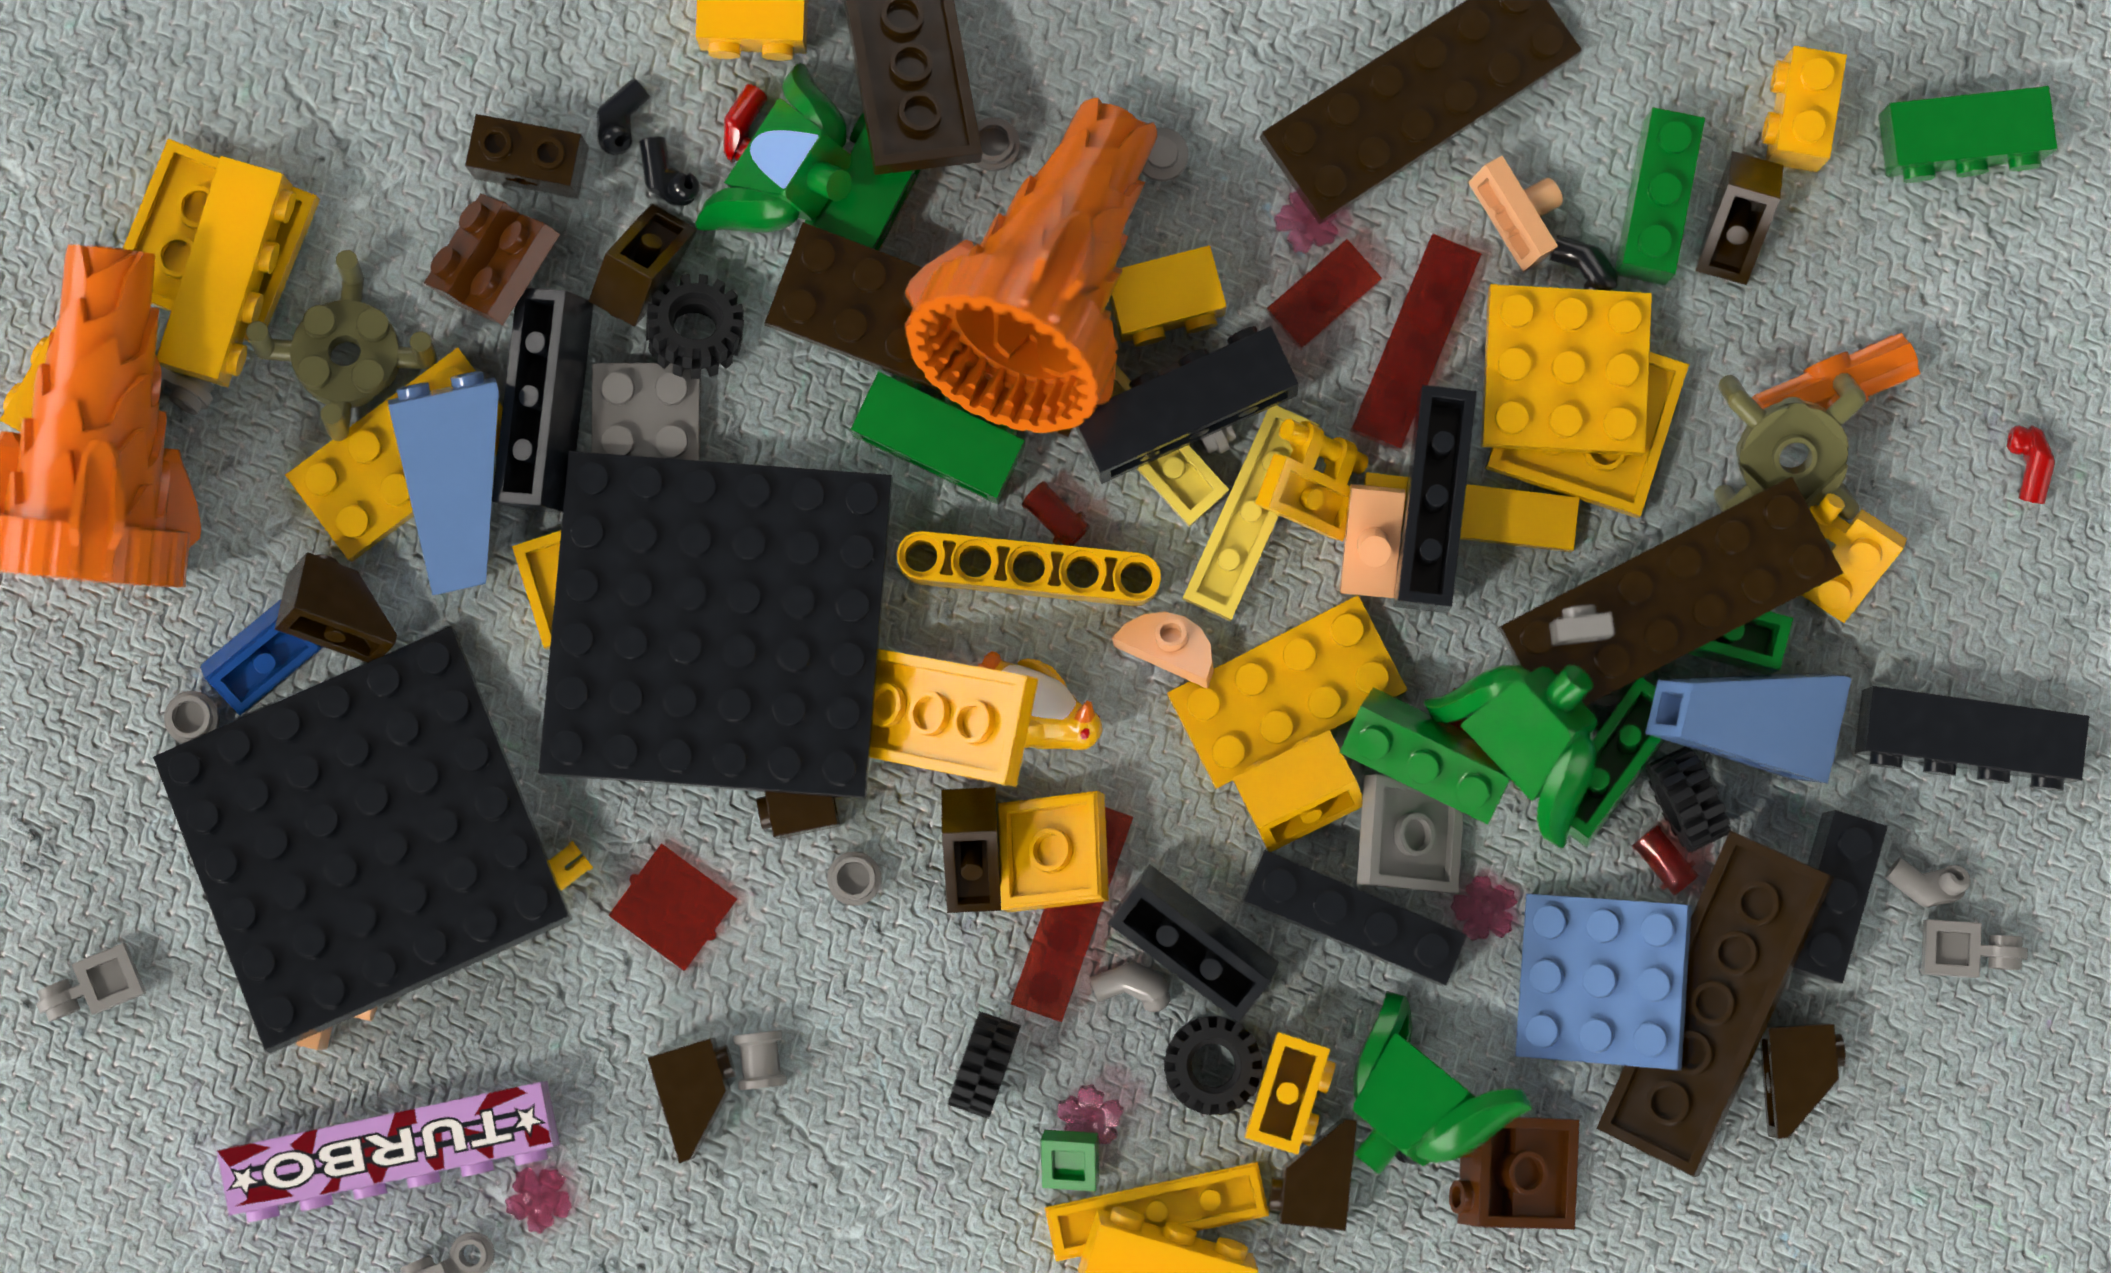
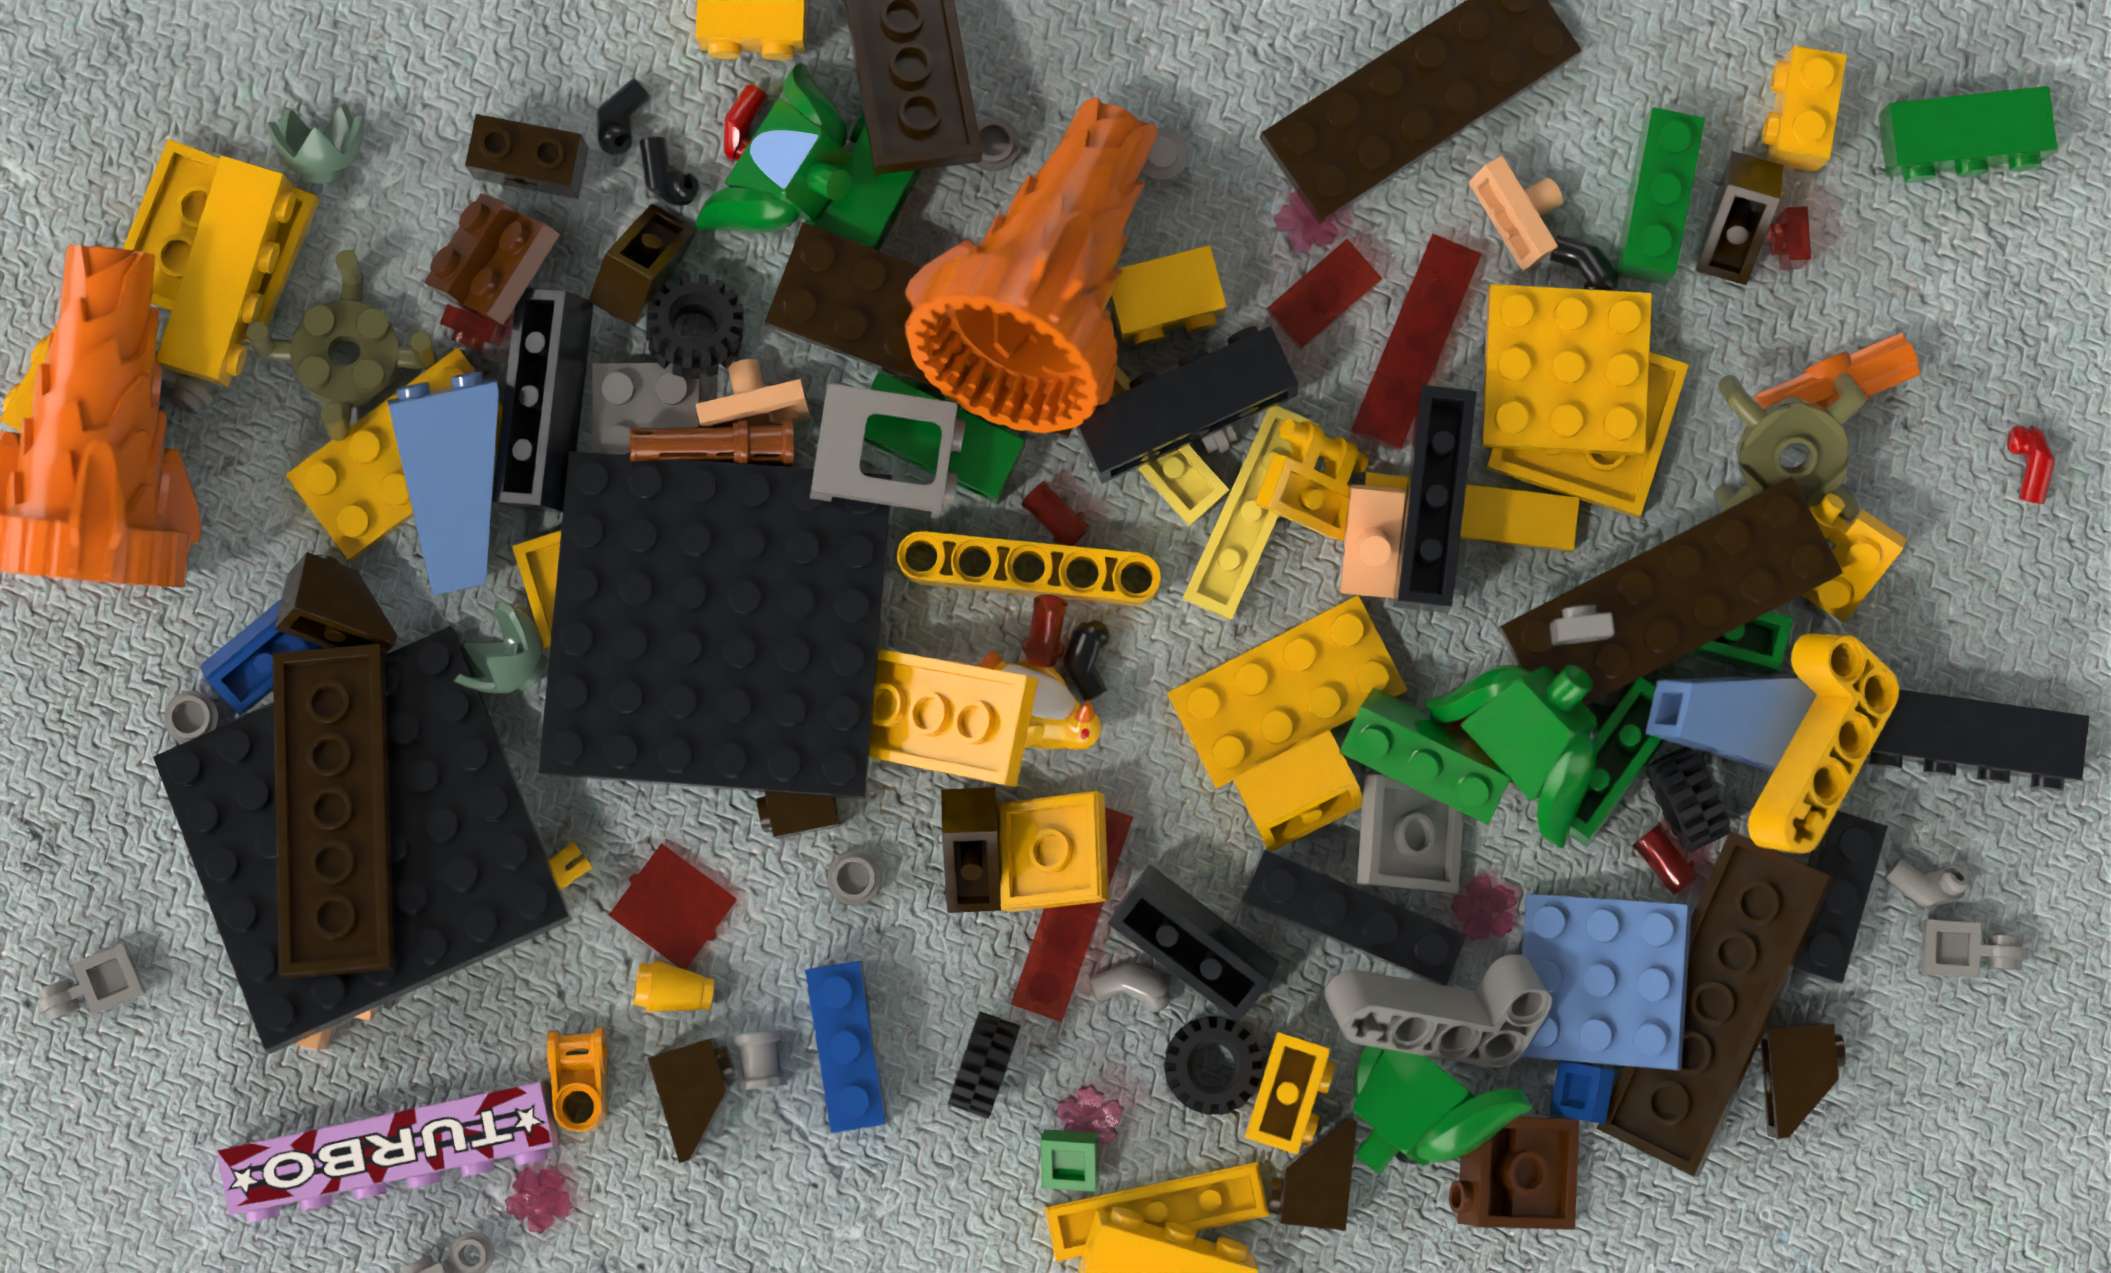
(317, 154): none -> sand green piece
(332, 812): none -> dark brown plate
(471, 328): none -> clear red plate
(506, 663): none -> sand green piece
(578, 1074): none -> light orange piece
(671, 988): none -> yellow cone
(737, 443): none -> dark orange pin
(754, 401): none -> light nougat tile
(841, 444): none -> light grey window
(846, 1047): none -> blue arch
(1043, 643): none -> clear red pin
(1082, 655): none -> black arm
(1169, 643): light nougat plate -> none
(1442, 1021): none -> light grey beam
(1582, 1092): none -> blue plate
(1791, 238): none -> clear red plate
(1830, 744): none -> yellow beam

